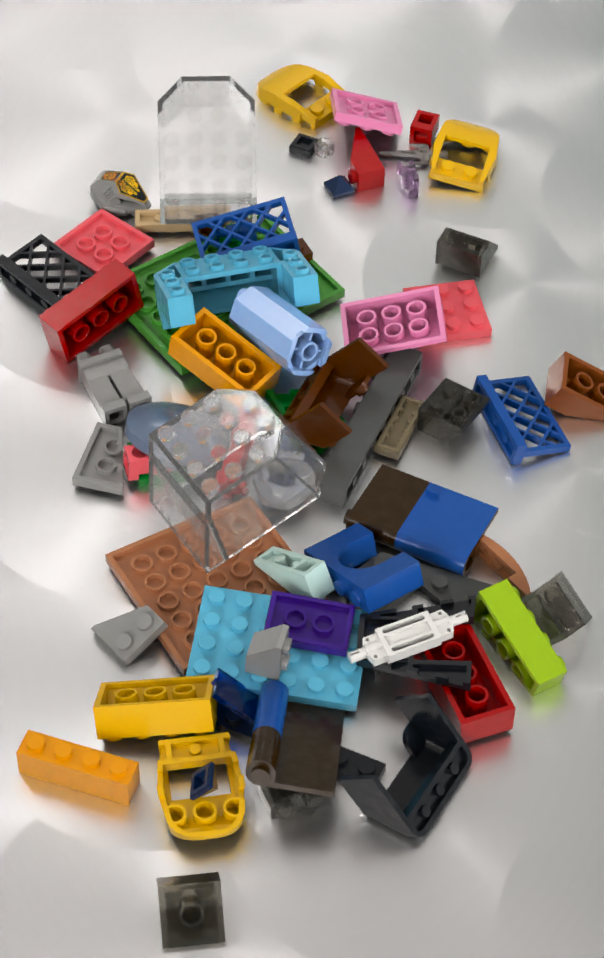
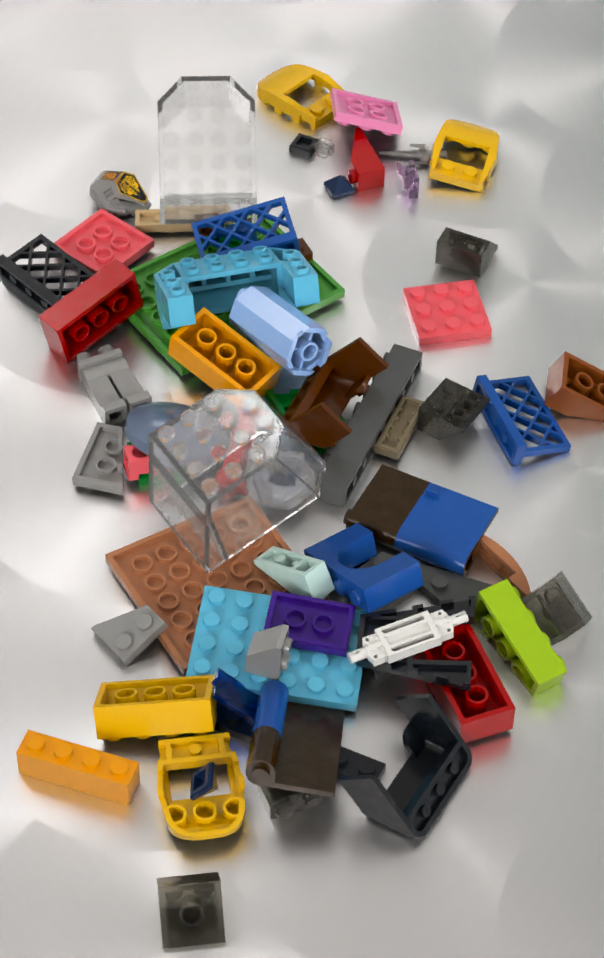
(396, 320): bright pink slope -> none
(424, 128): red brick -> none

